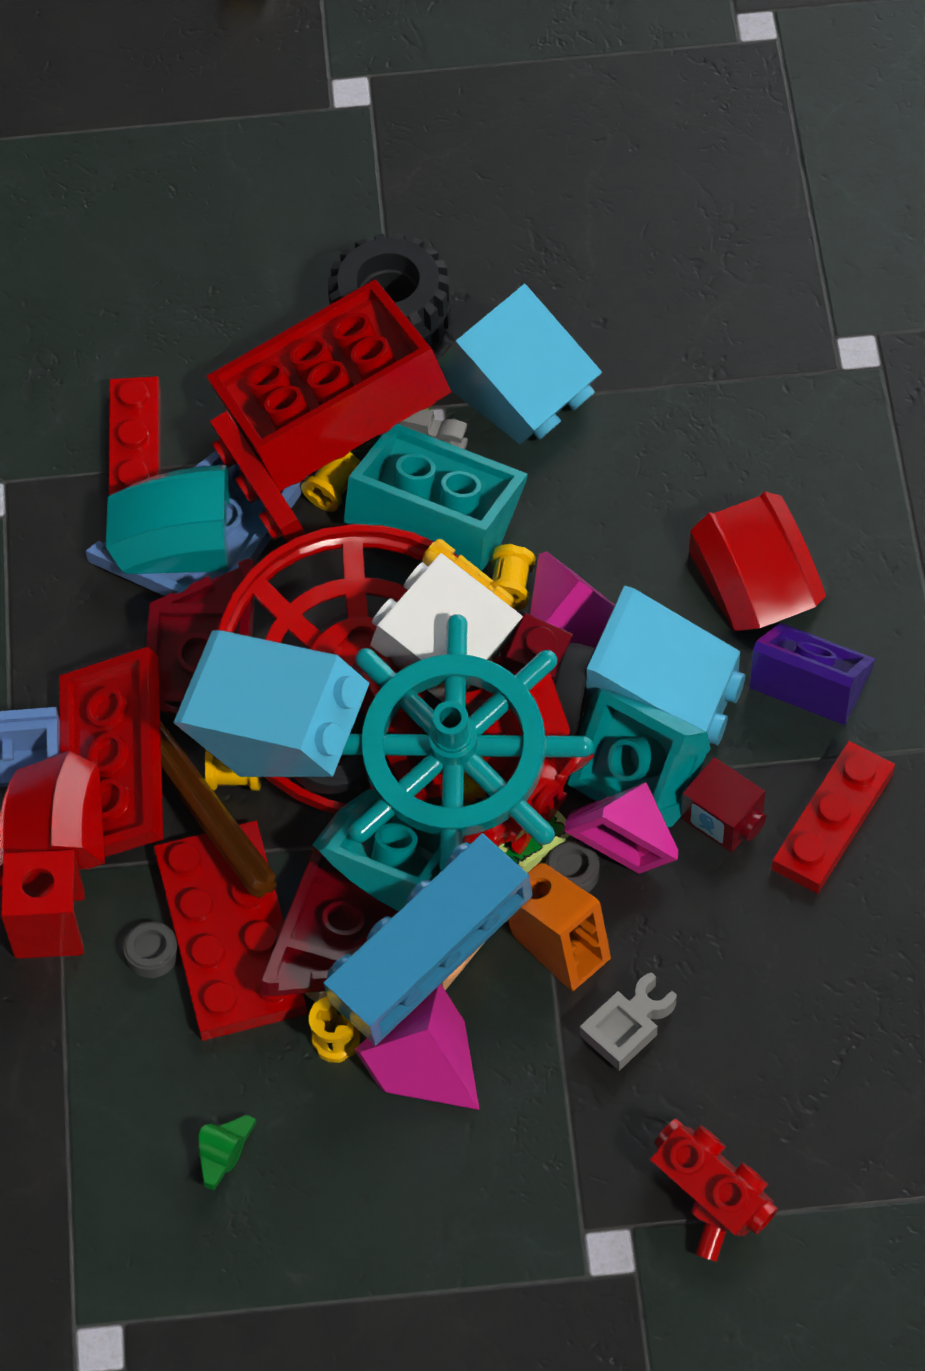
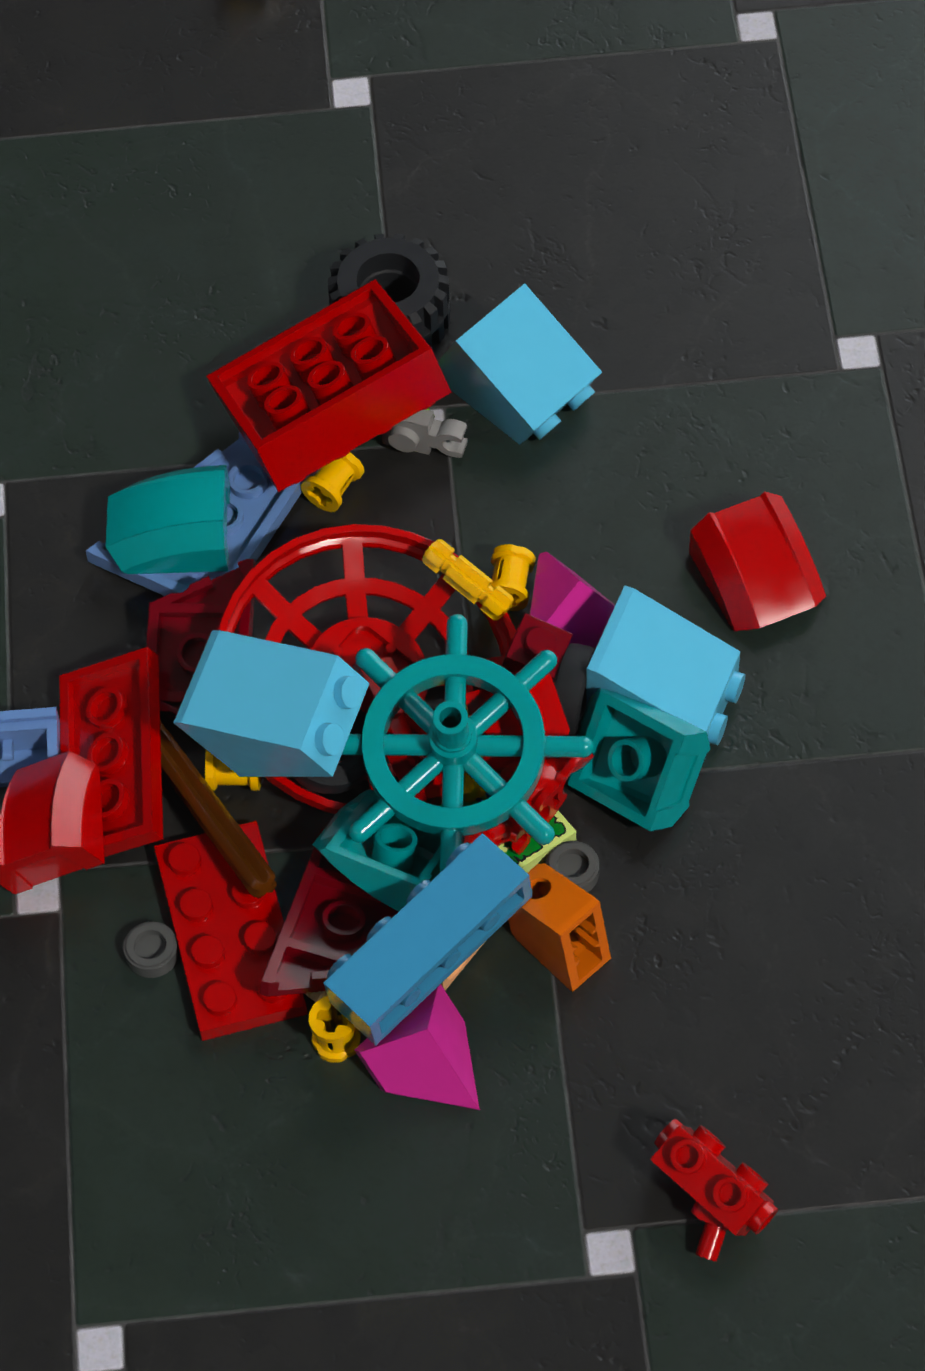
(40, 903): red piece -> none
(133, 431): red plate -> none
(222, 1147): green piece -> none
(255, 480): red plate -> none
(418, 621): white brick -> none
(435, 492): teal slope -> none
(625, 829): dark pink slope -> none
(625, 1026): light grey plate -> none
(724, 805): dark red brick -> none
(809, 672): dark purple slope -> none
(833, 817): red plate -> none

